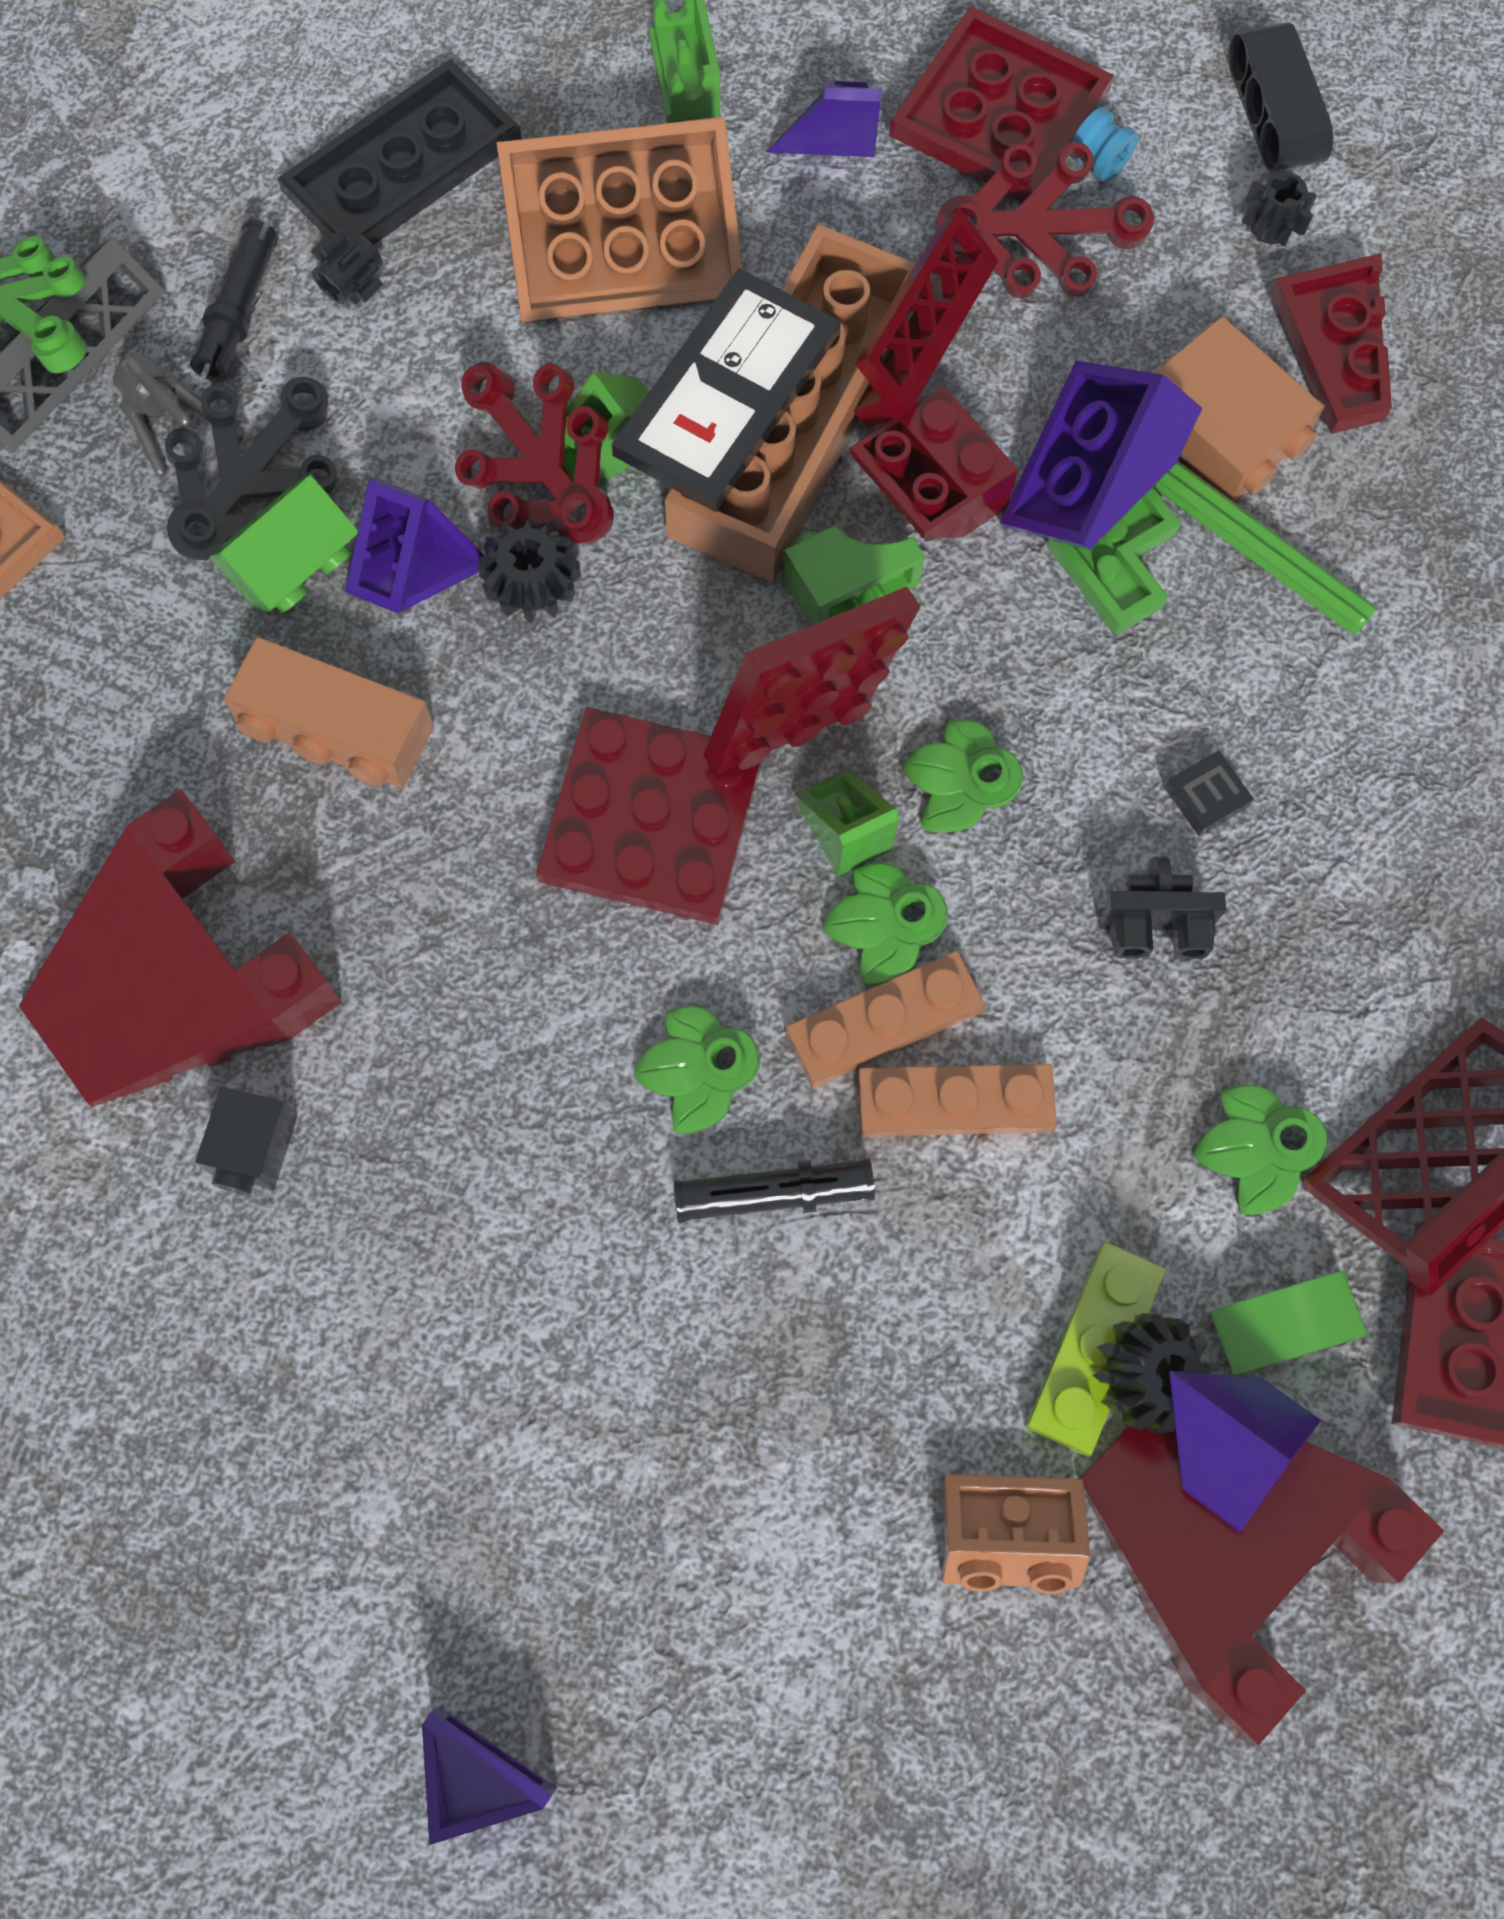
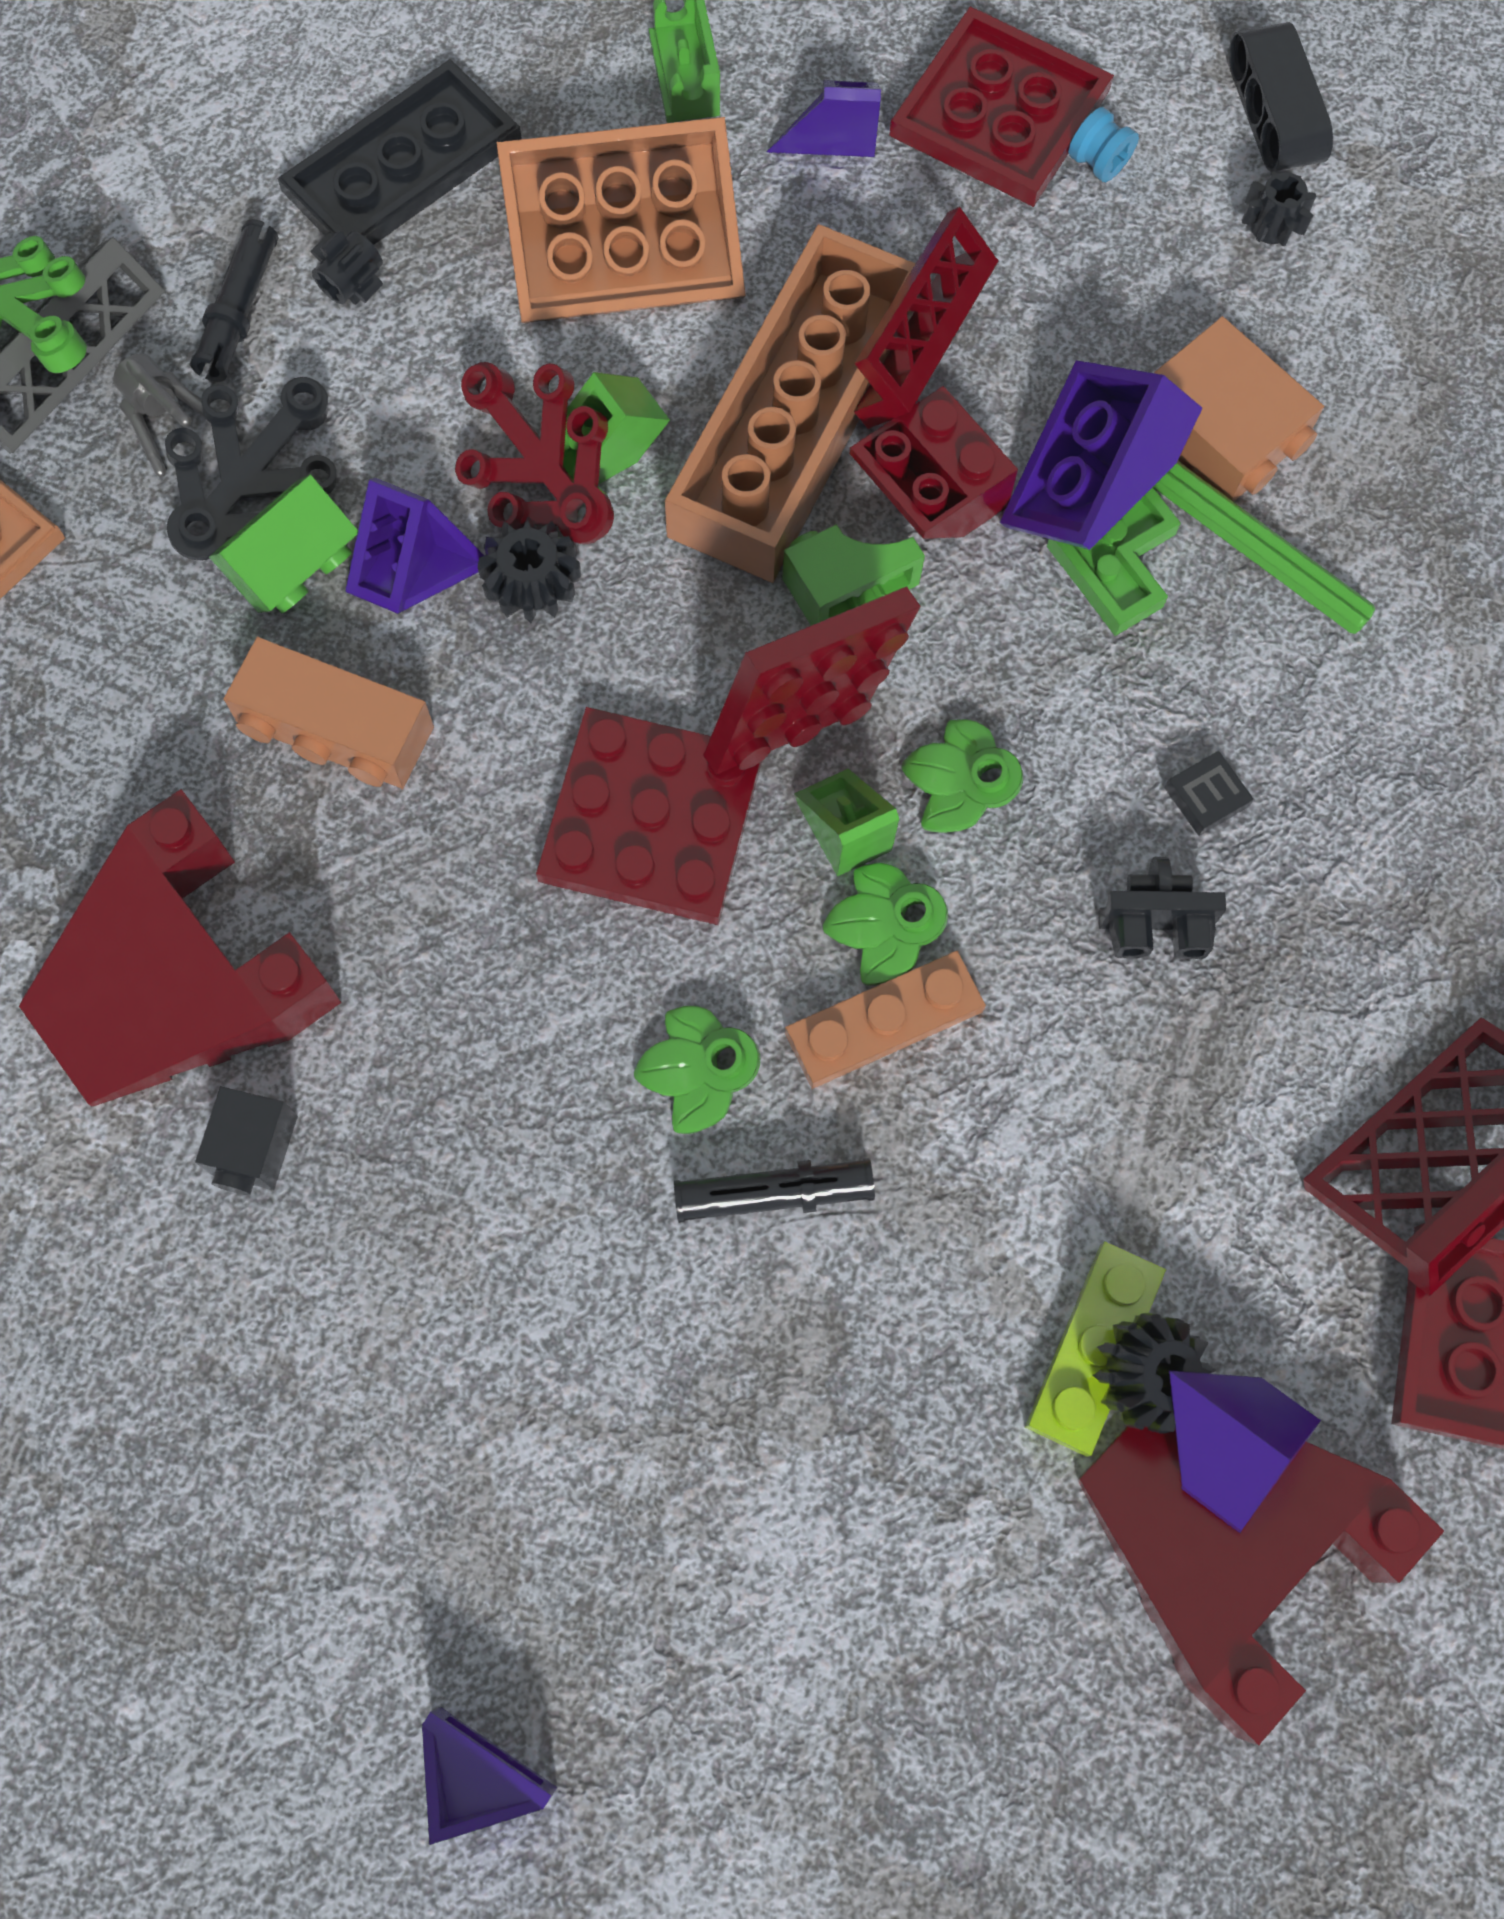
(726, 389): tile -> none
(956, 1100): nougat plate -> none
(1015, 1532): nougat bracket -> none
(1034, 223): dark red plant -> none
(1252, 1150): bright green plate -> none
(1288, 1323): bright green slope -> none
(1338, 338): dark red wing -> none

